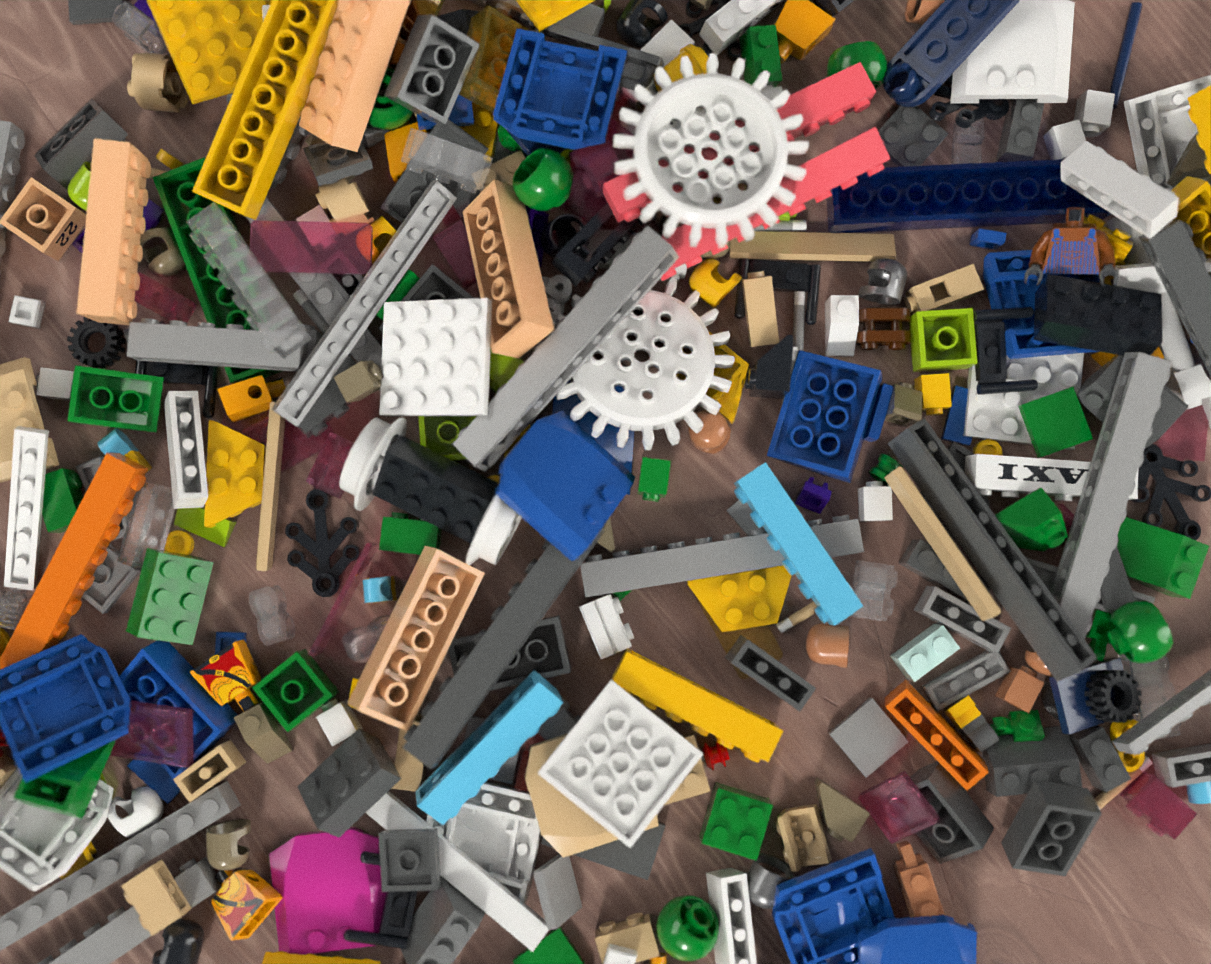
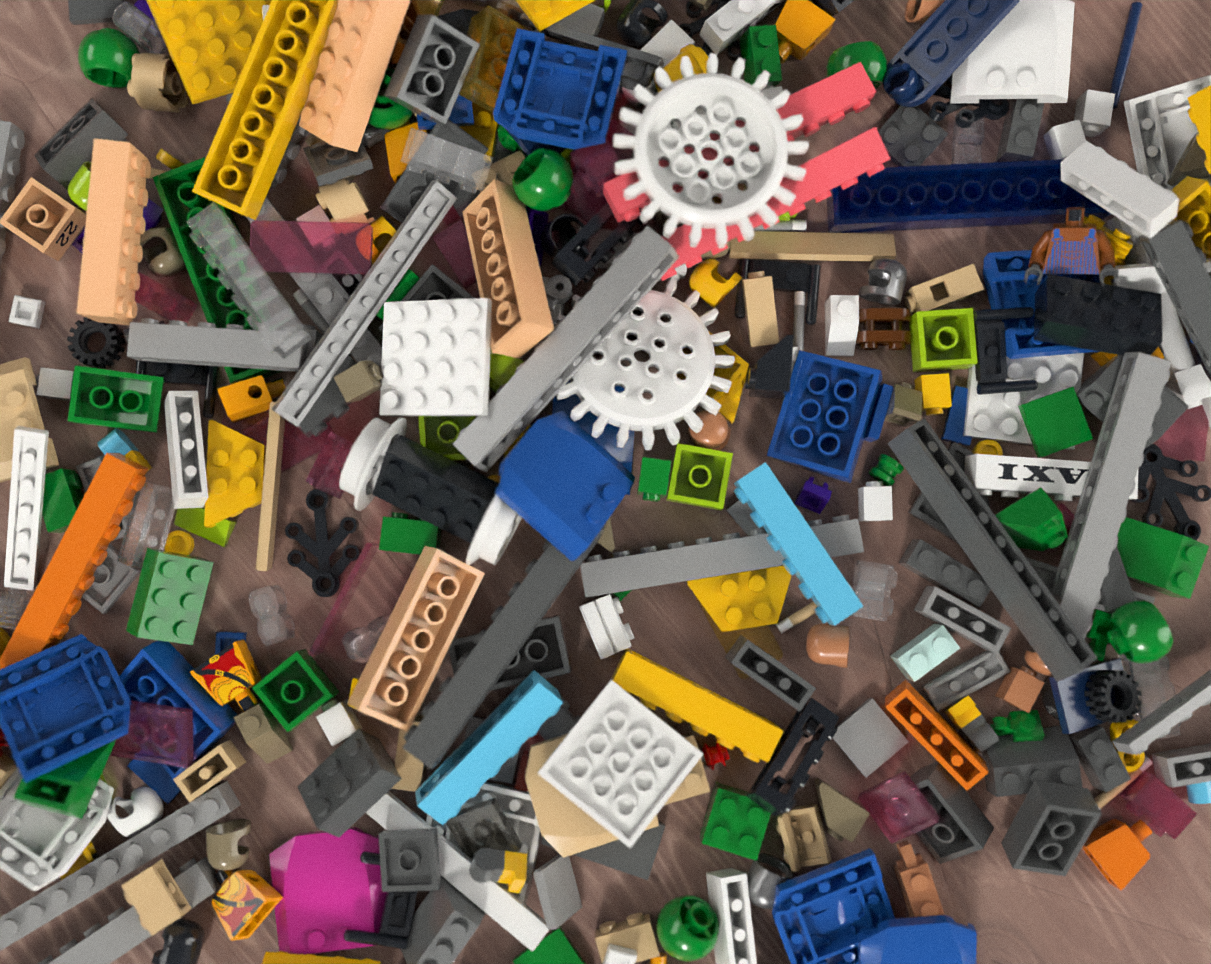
(107, 57): none -> green wheel
(379, 589): medium azure leg -> none
(483, 827): none -> clear smoke plate
(499, 867): none -> leg
(699, 476): none -> lime brick
(819, 723): none -> black brick
(942, 544): tan tile -> none
(987, 239): blue tile -> none
(1118, 850): none -> orange torso

